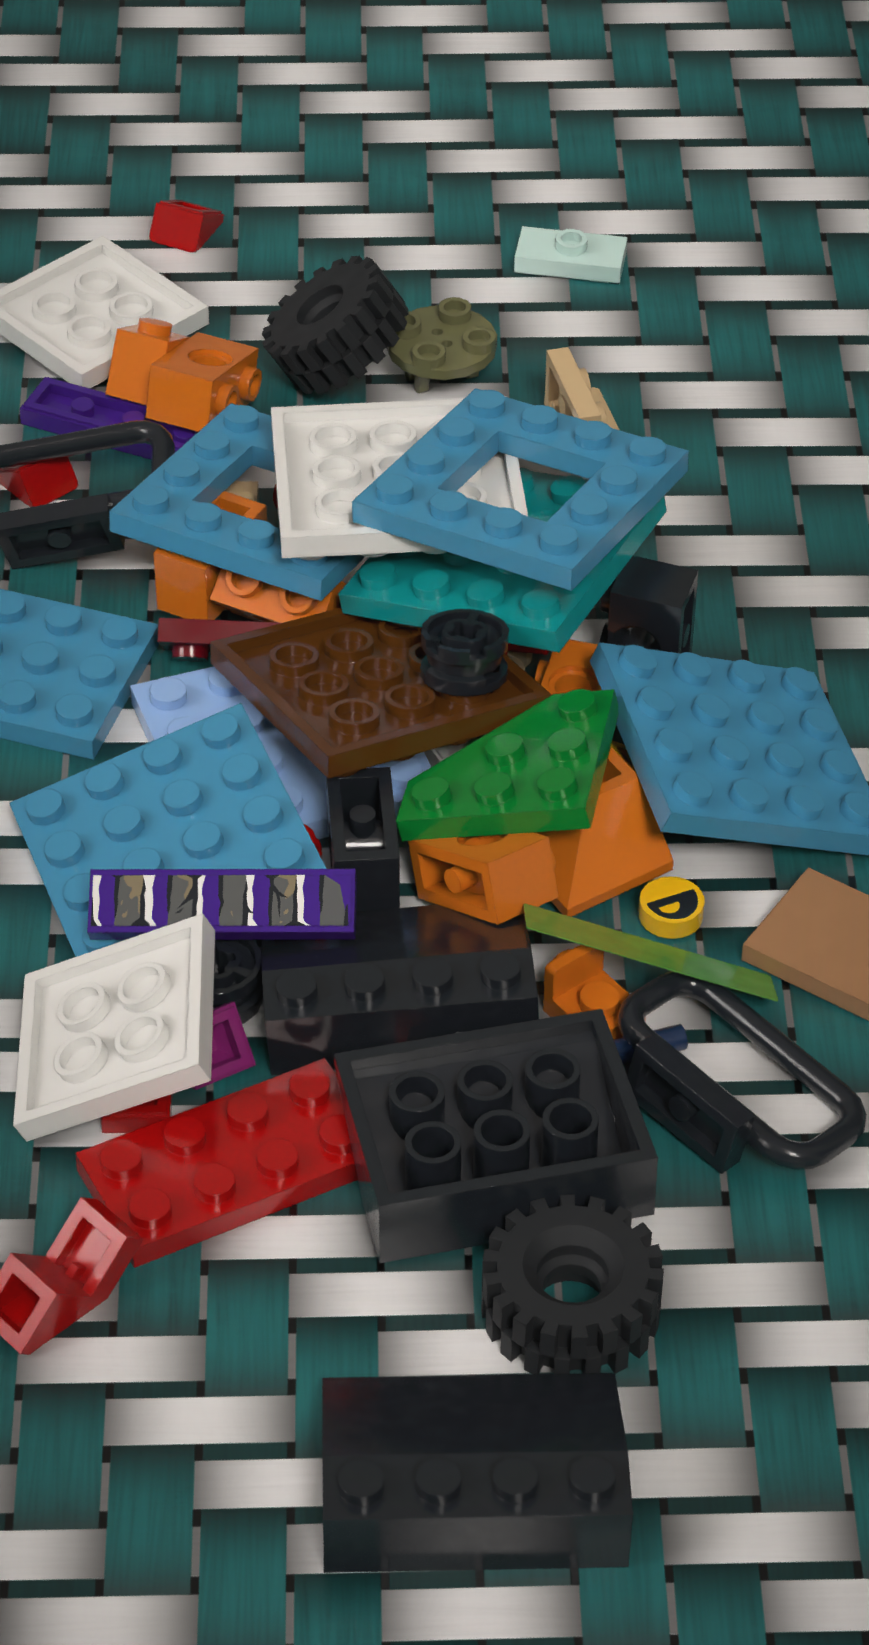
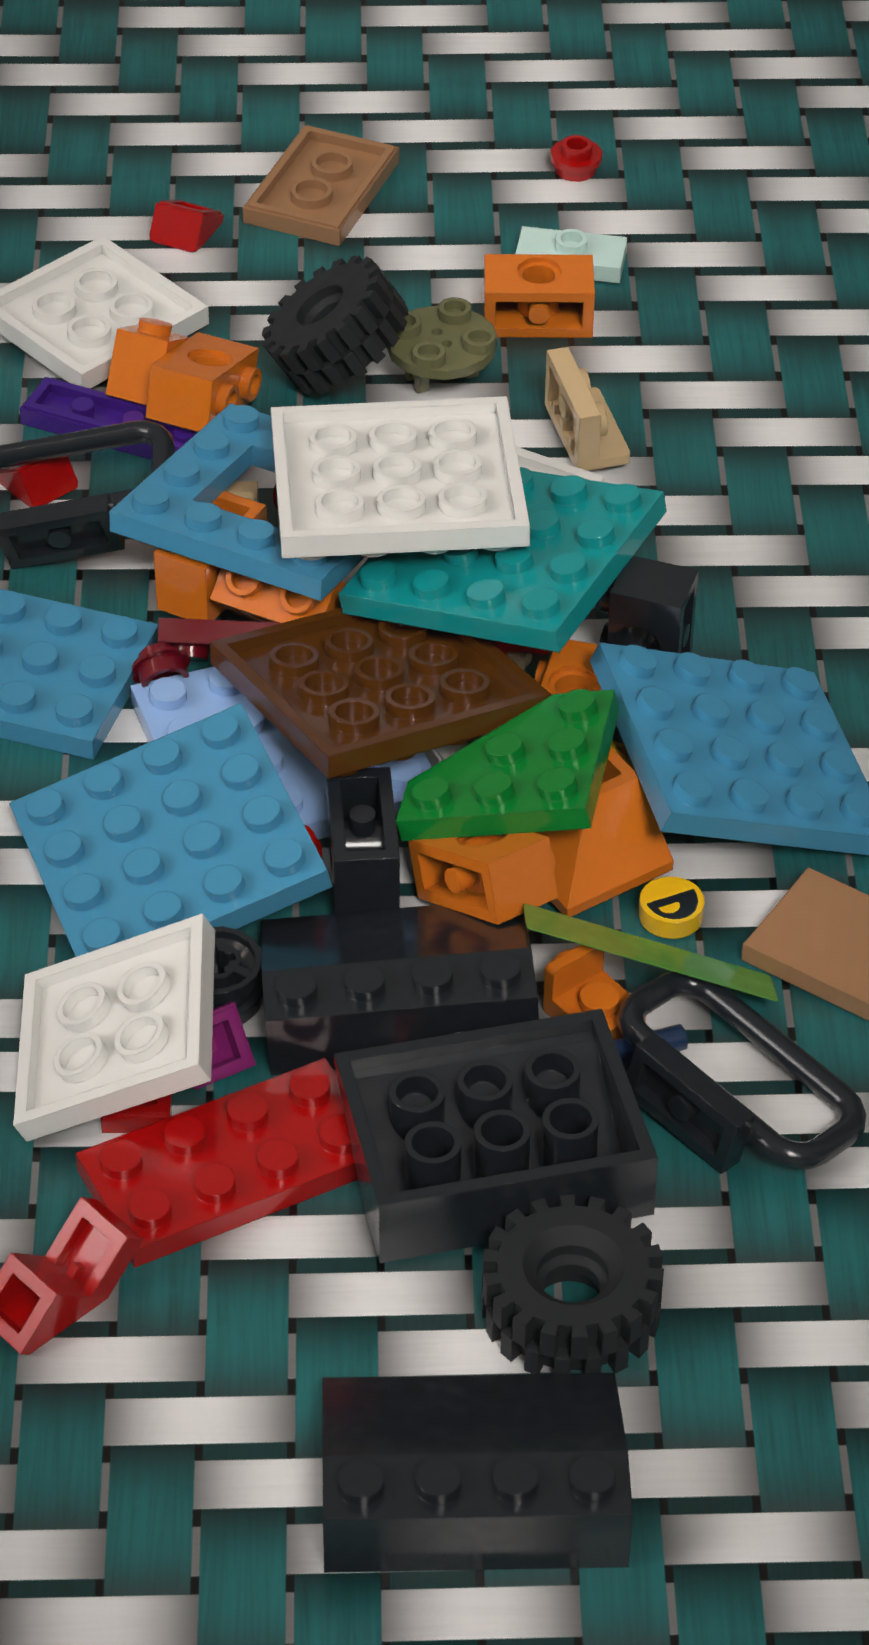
(159, 661): none -> dark red plate
(234, 901): tile -> none
(321, 185): none -> medium nougat tile
(422, 503): dark azure plate -> none
(464, 652): black wheel -> none
(539, 295): none -> orange brick
(576, 158): none -> red plate

